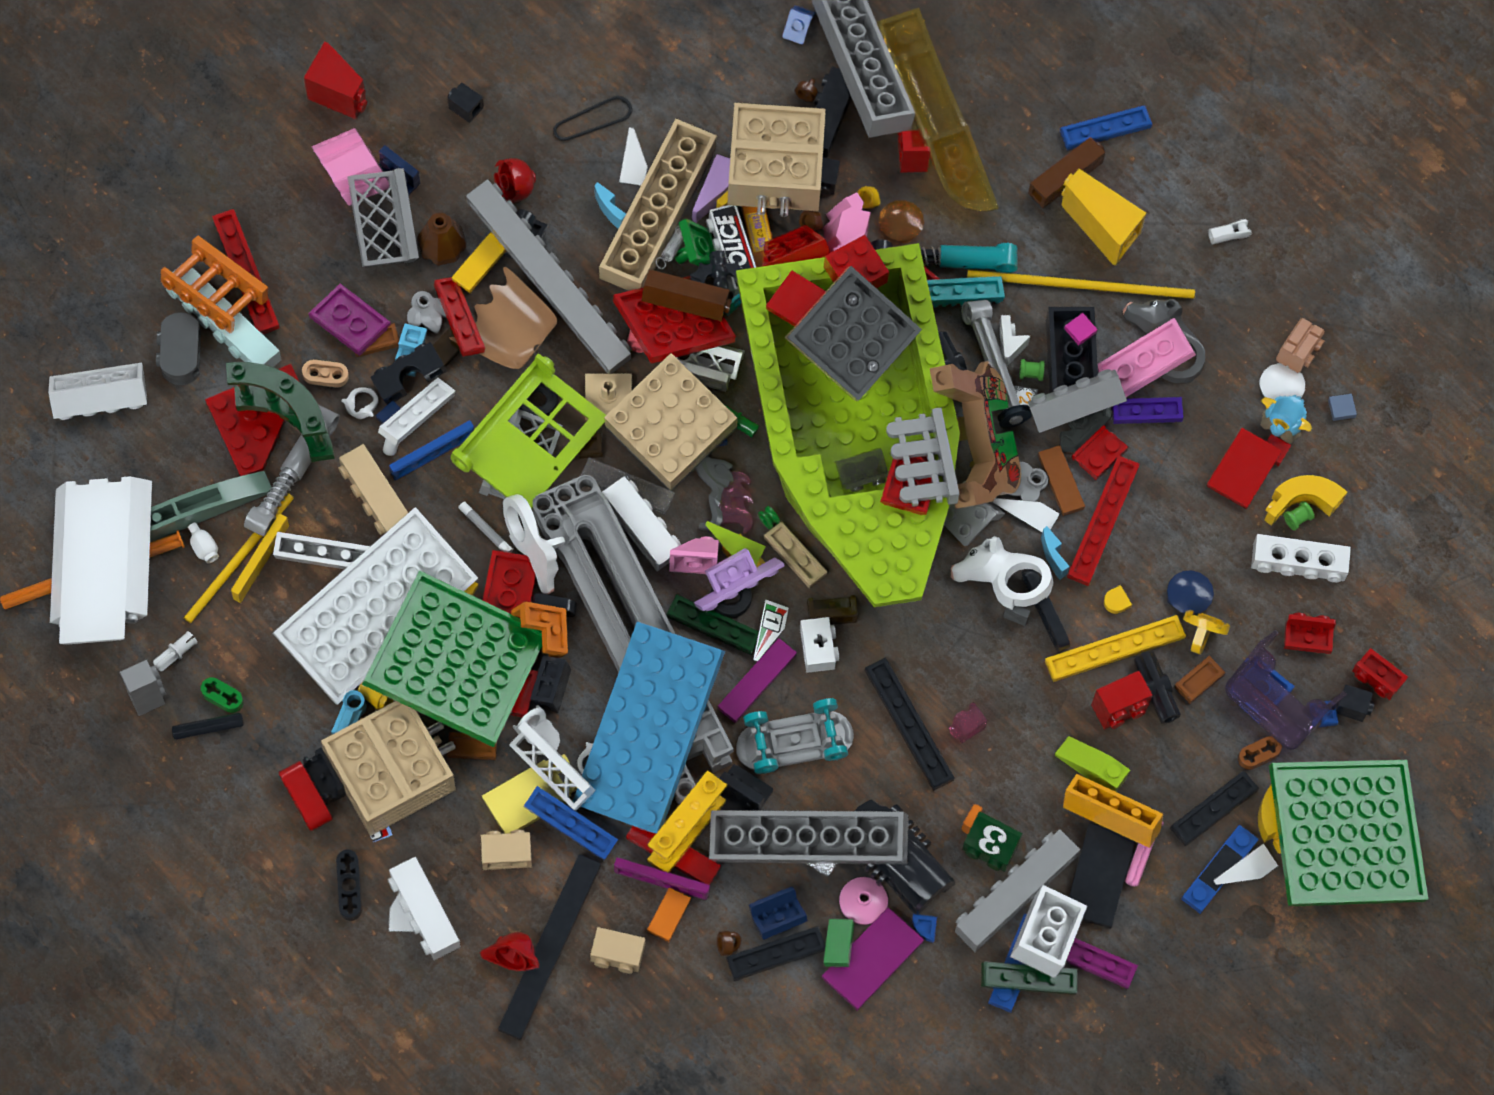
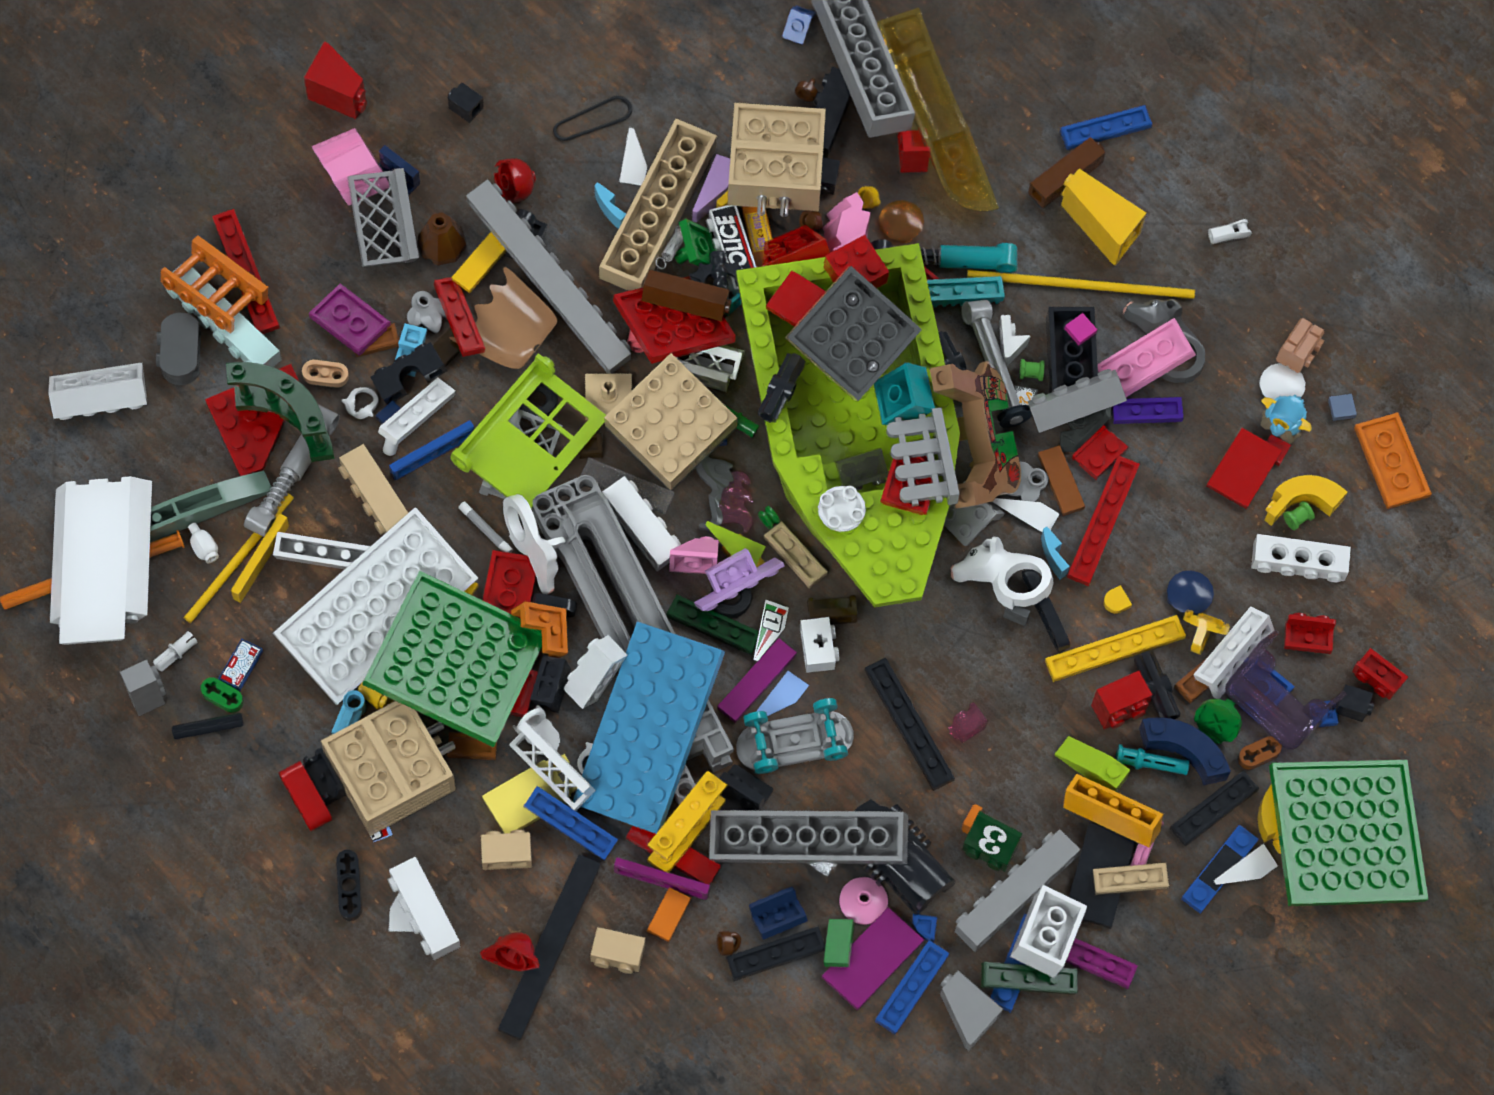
(241, 664): none -> tile
(594, 671): none -> white brick
(781, 387): none -> black piece
(784, 694): none -> light blue sticker
(841, 508): none -> white dish
(904, 393): none -> teal slope
(912, 987): none -> blue plate
(968, 1008): none -> light grey slope
(1130, 878): none -> tan tile
(1138, 762): none -> teal pin
(1189, 742): none -> dark blue brick
(1218, 720): none -> green tile
(1233, 650): none -> white fence
(1392, 460): none -> orange tile

